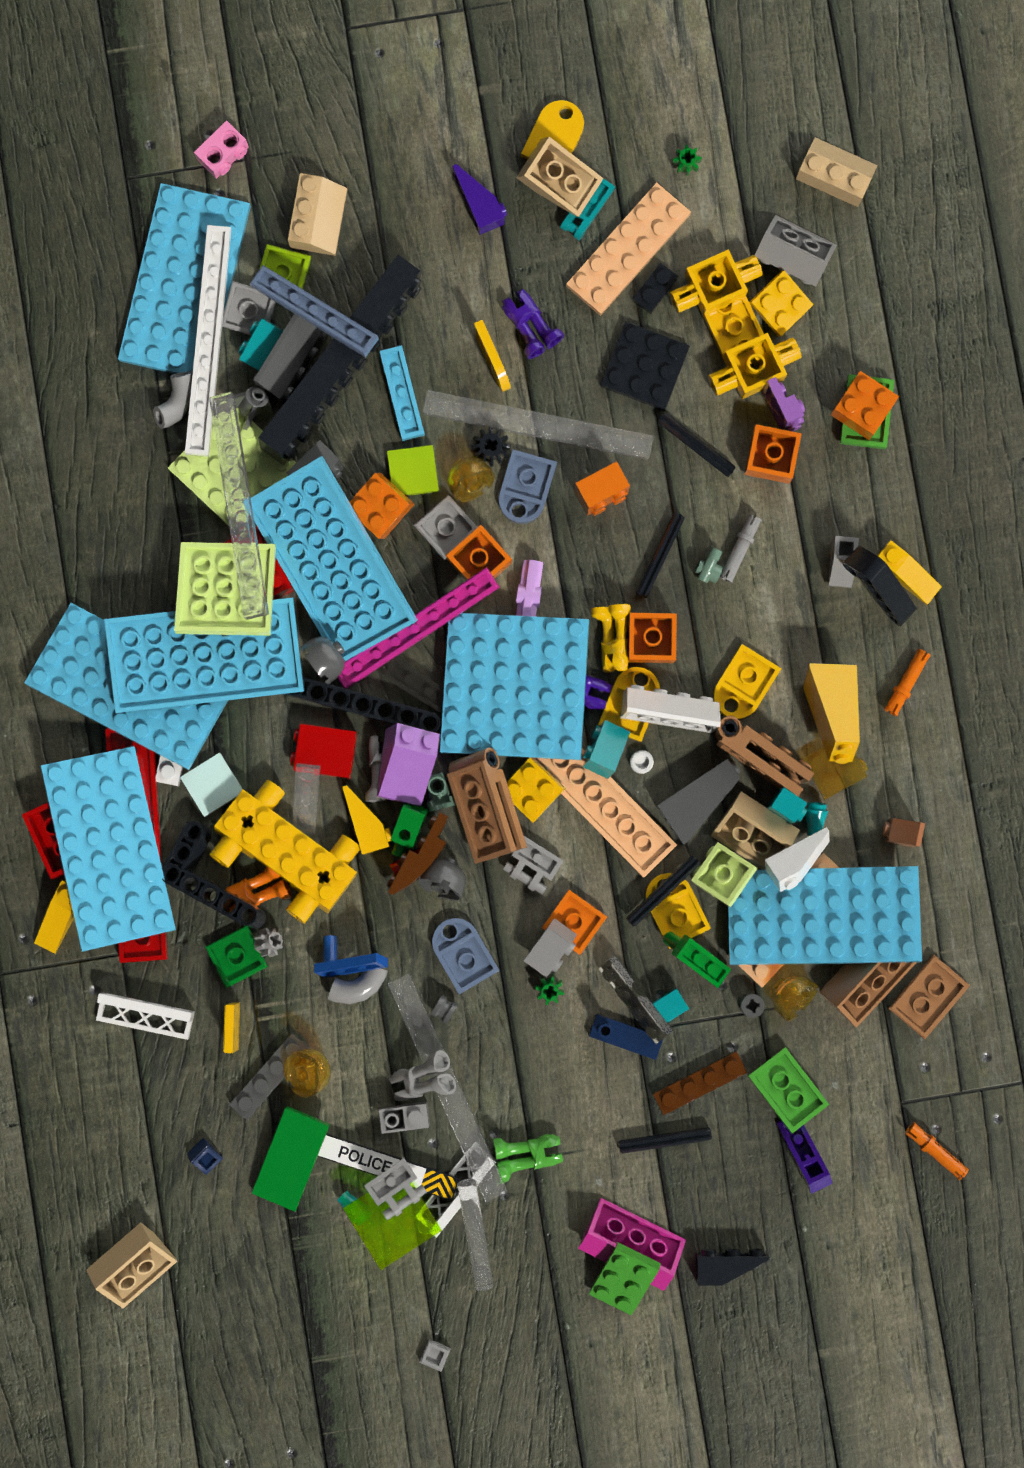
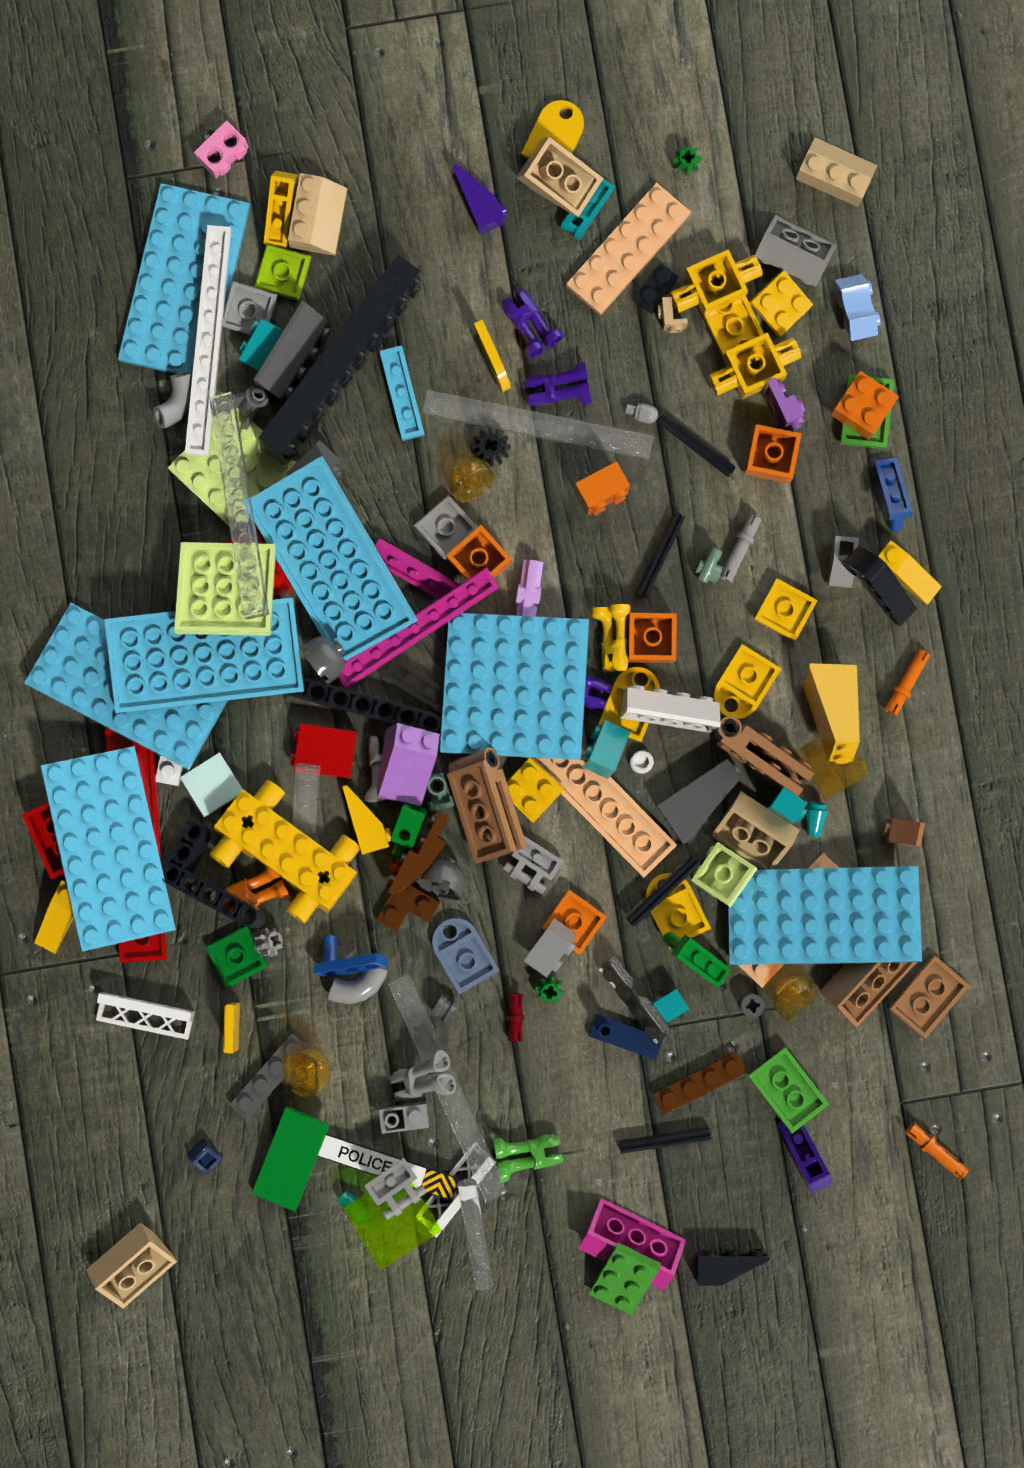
(280, 208): none -> yellow slope
(314, 311): sand blue tile -> none
(380, 505): orange brick -> none
(404, 901): none -> reddish brown plate
(413, 470): lime tile -> none
(415, 571): none -> dark pink plate
(435, 1355): light grey tile -> none
(515, 1017): none -> dark red pin
(527, 485): sand blue tile -> none
(552, 395): none -> dark purple piece
(643, 412): none -> light grey cylinder
(645, 366): black plate -> none
(665, 312): none -> tan bracket
(785, 610): none -> yellow plate
(794, 862): white slope -> none
(855, 300): none -> light blue brick
(893, 492): none -> blue piece

